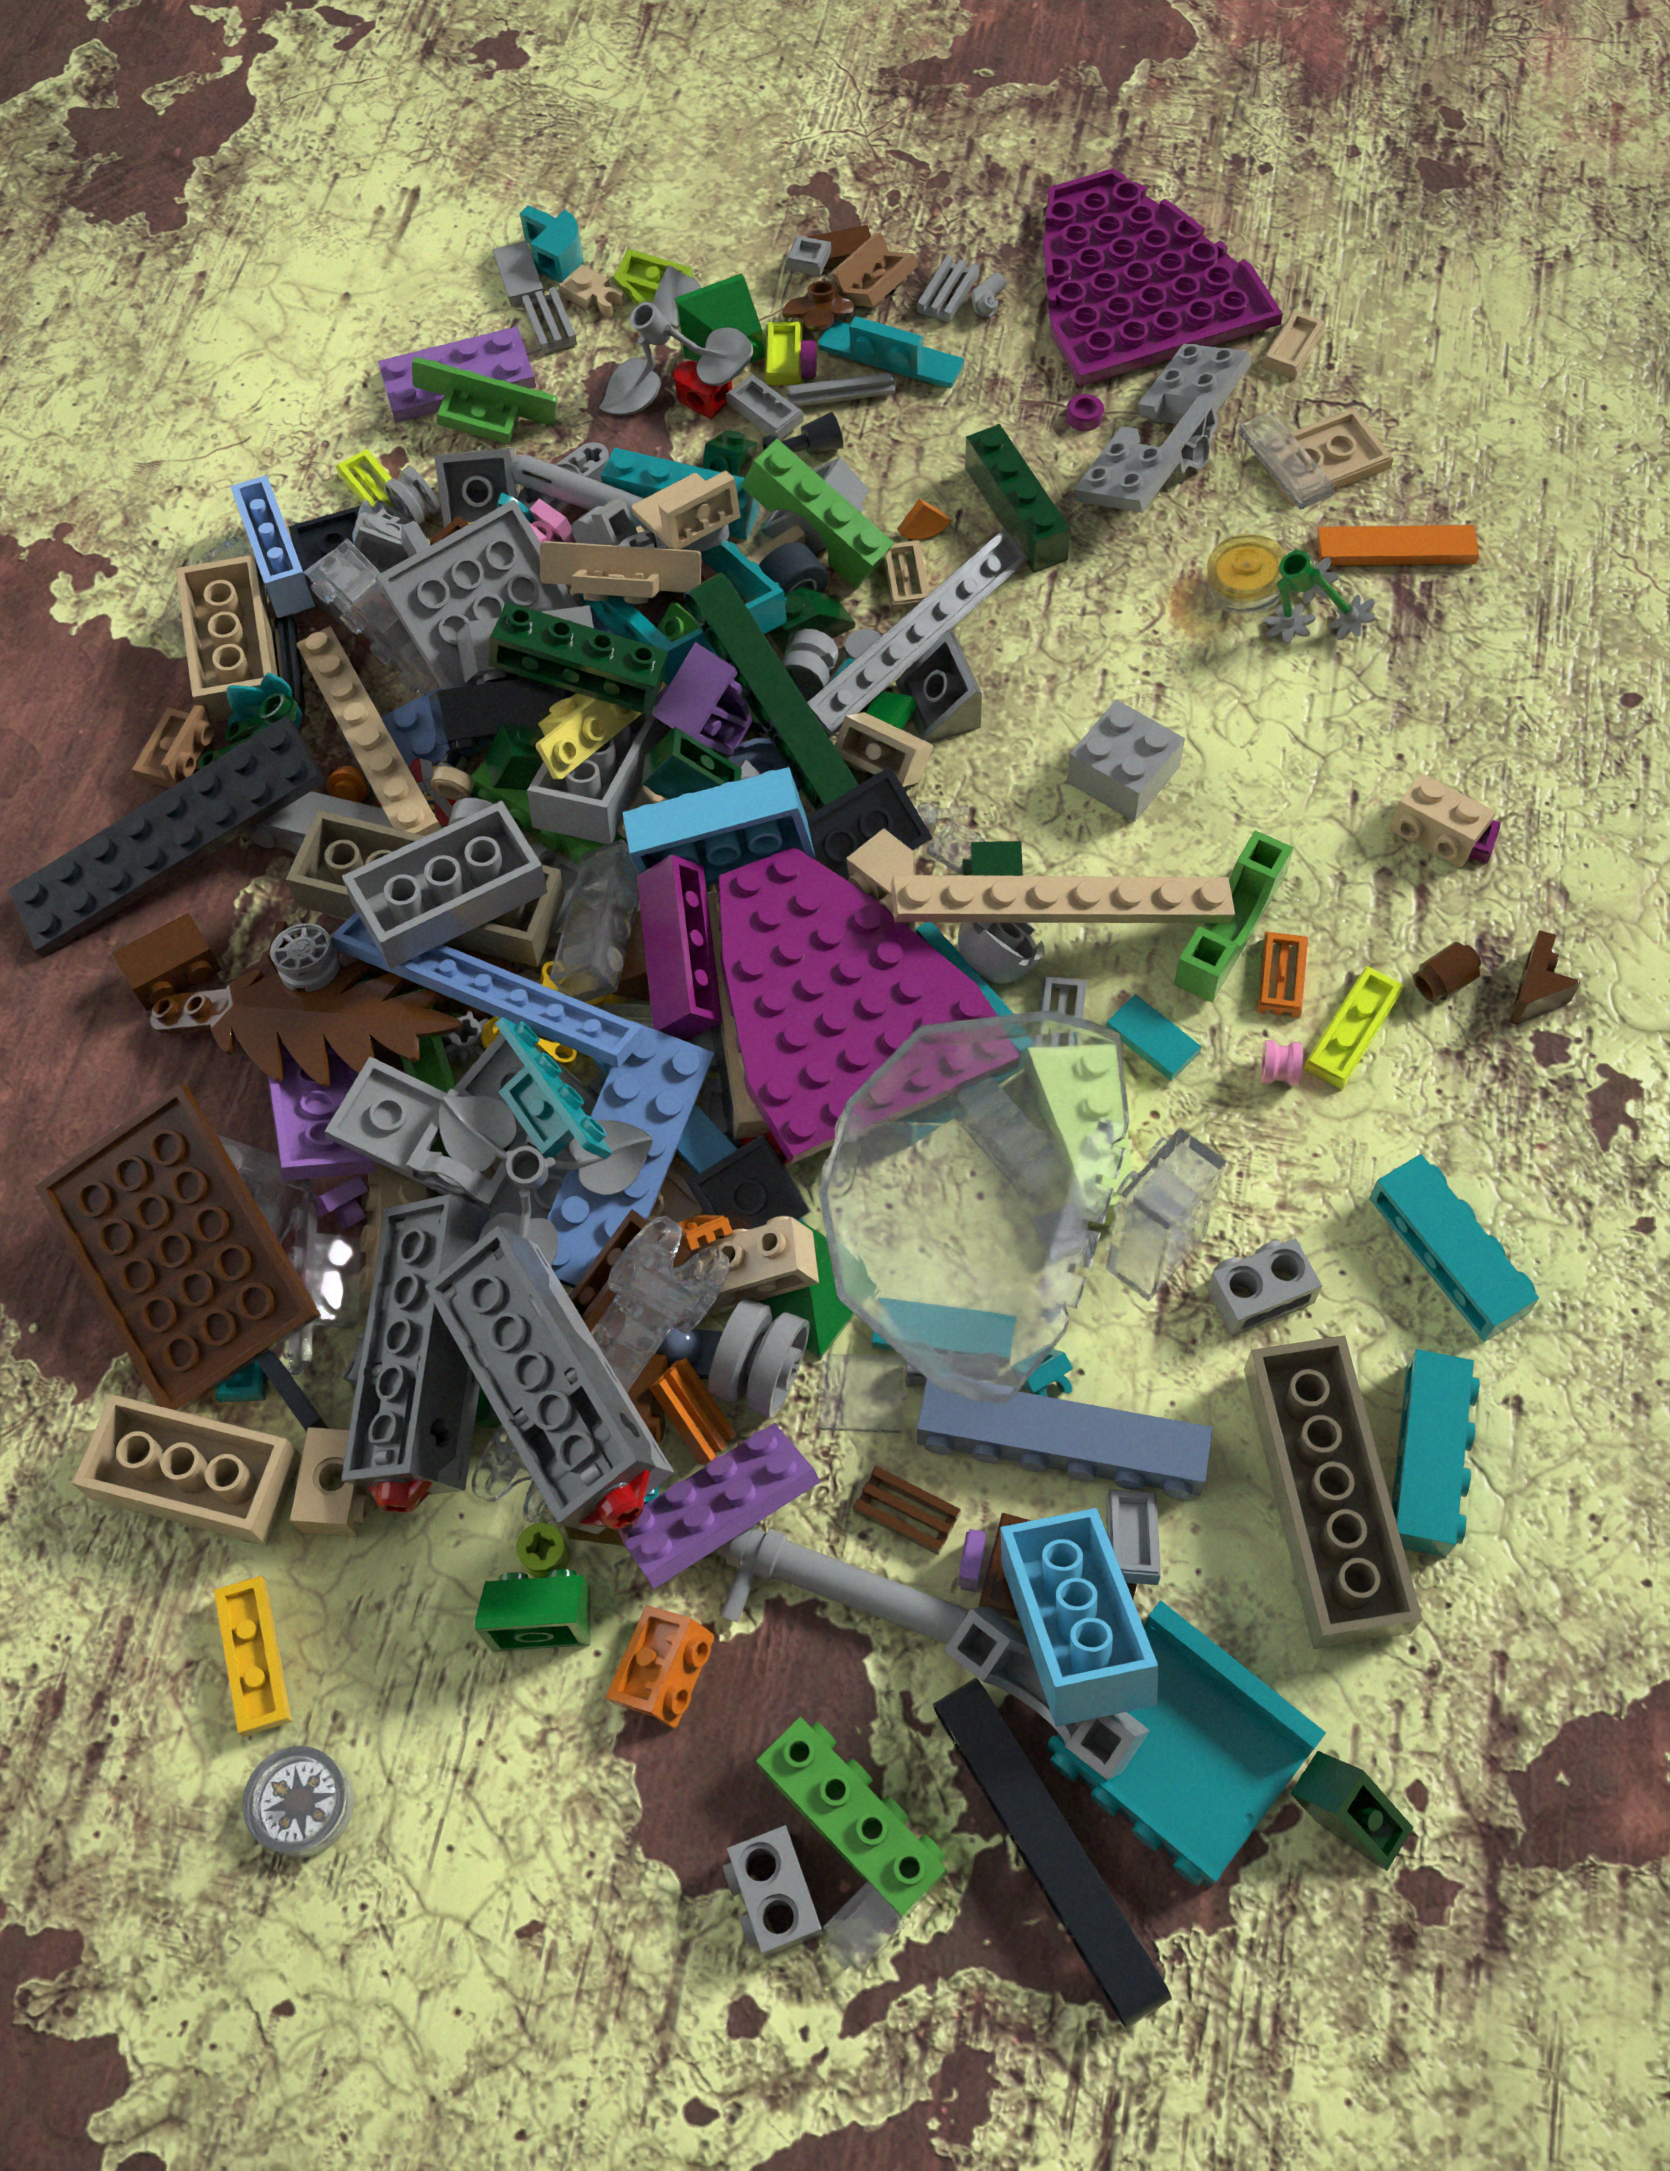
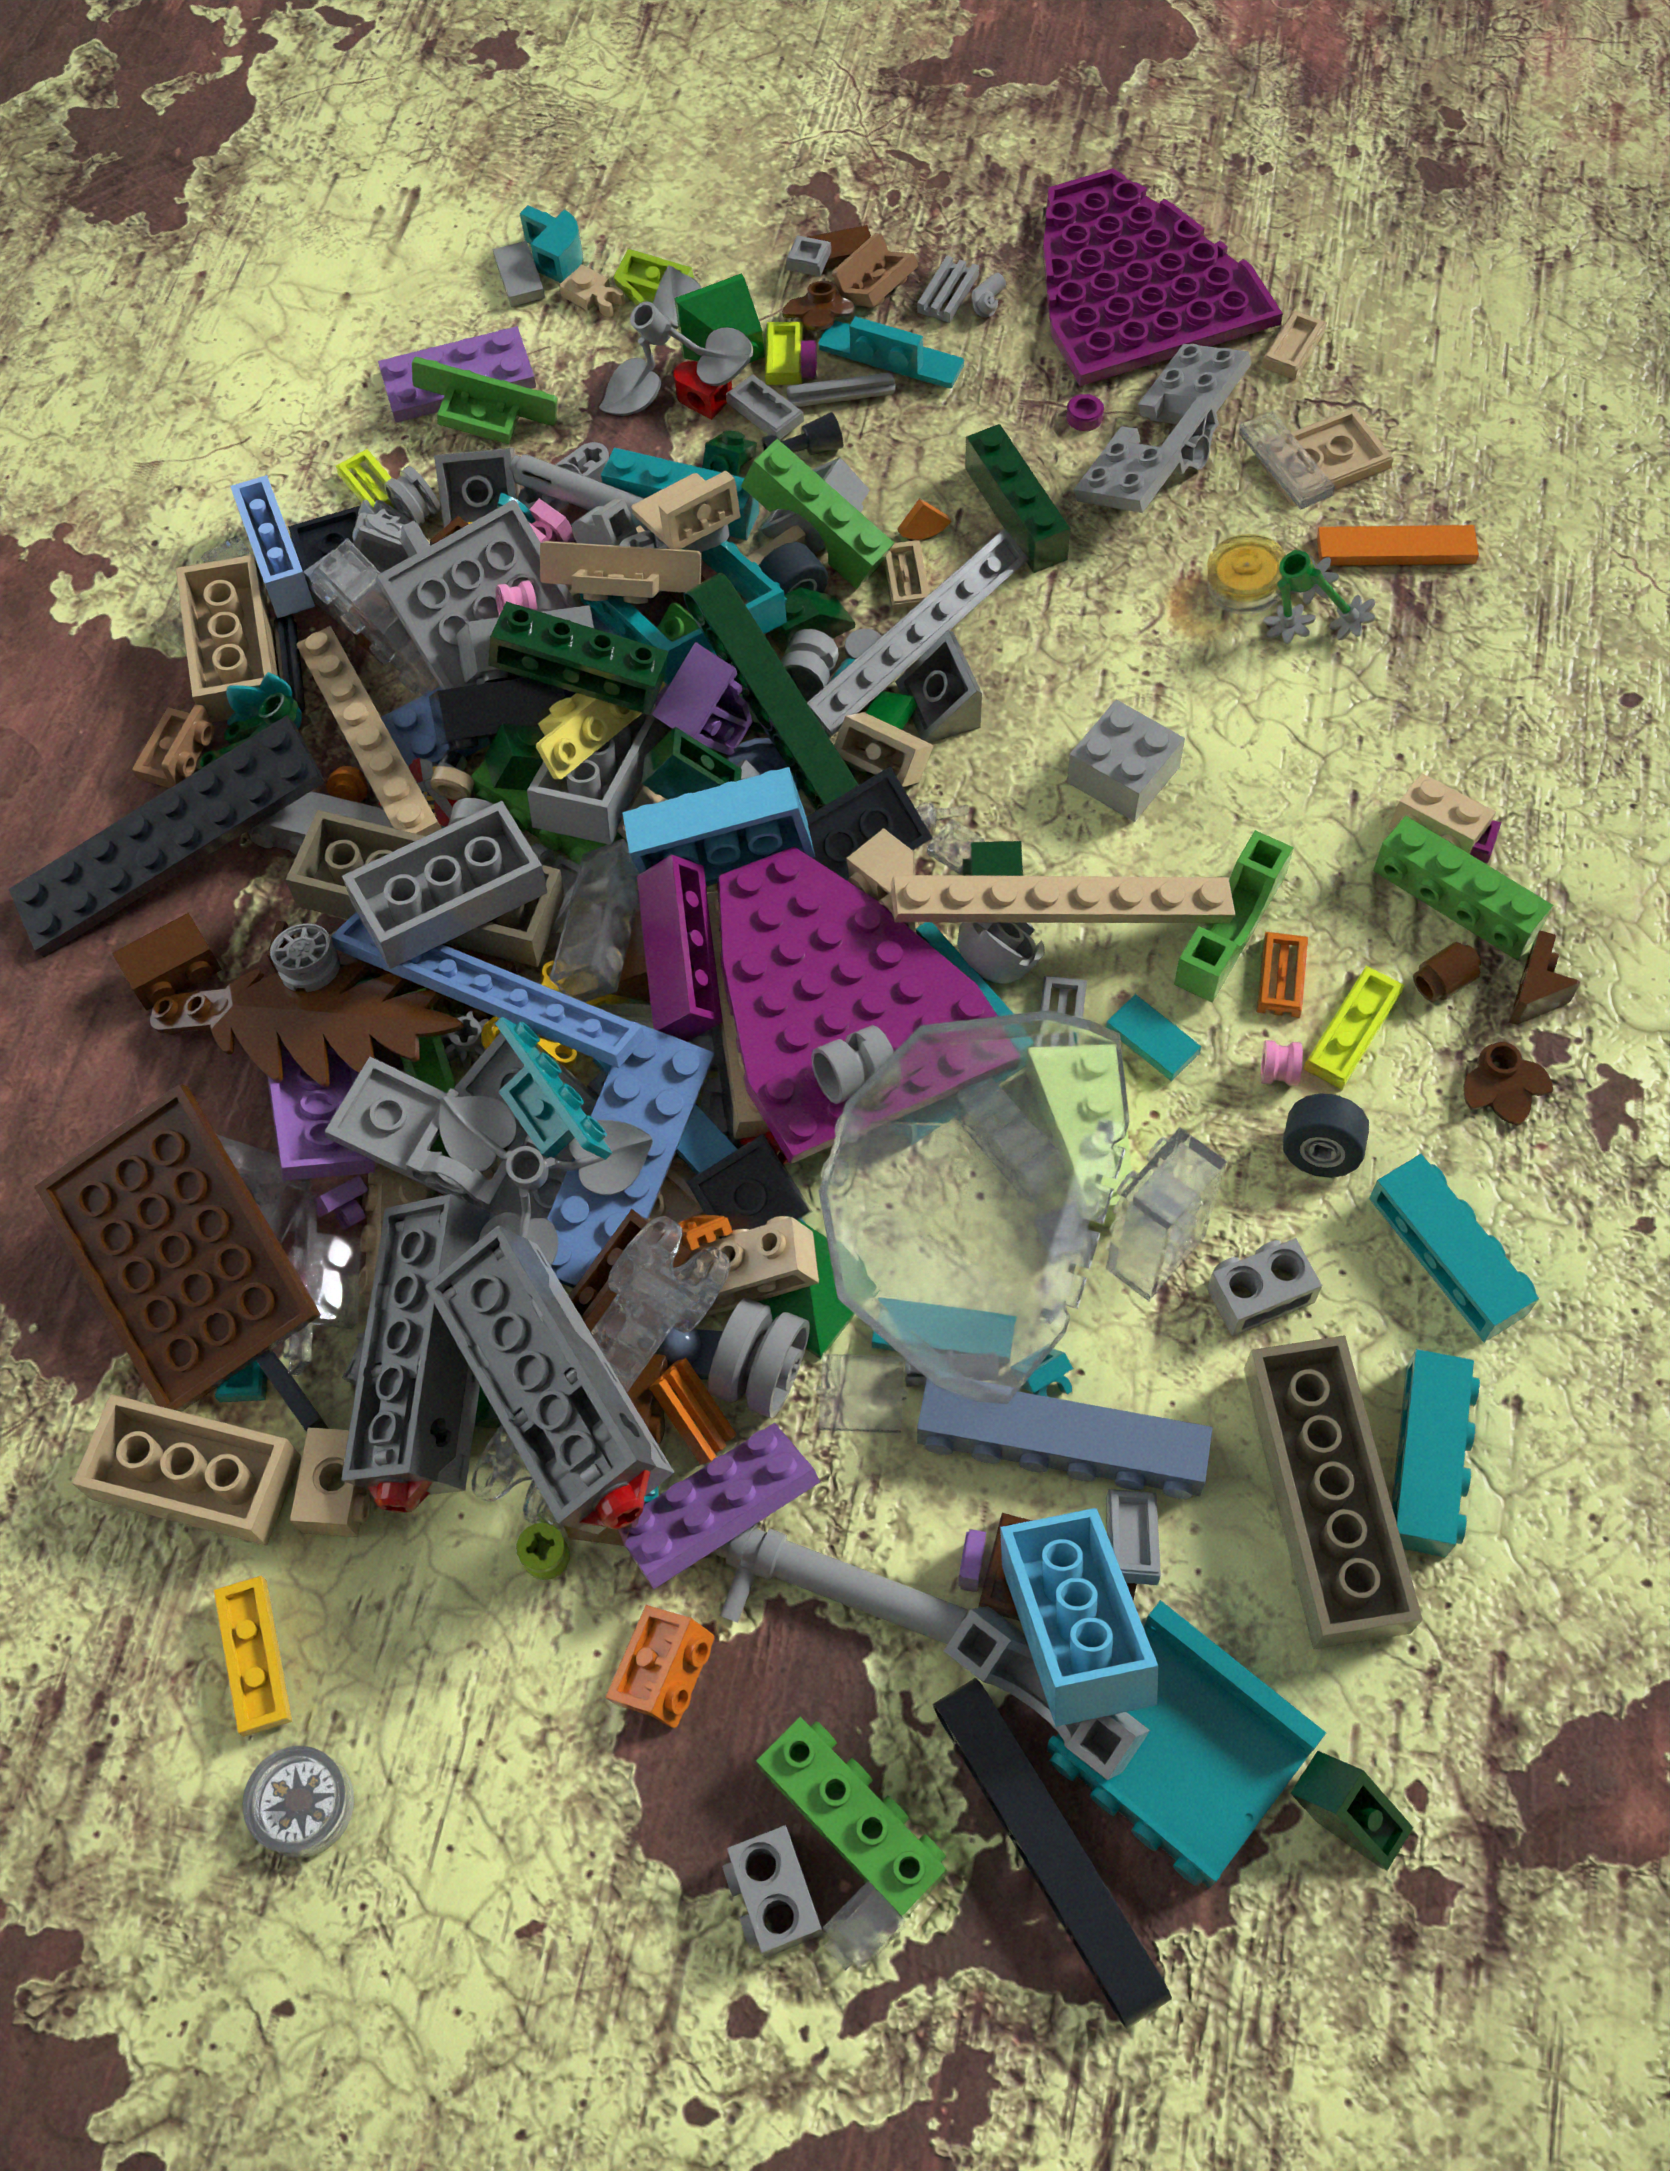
(519, 595): none -> bright pink wheel
(535, 1611): green slope -> none
(542, 302): light grey tile -> none
(846, 1065): none -> light grey wheel
(914, 1493): reddish brown tile -> none
(1326, 1135): none -> black wheel
(1462, 887): none -> bright green brick
(1507, 1089): none -> reddish brown plate

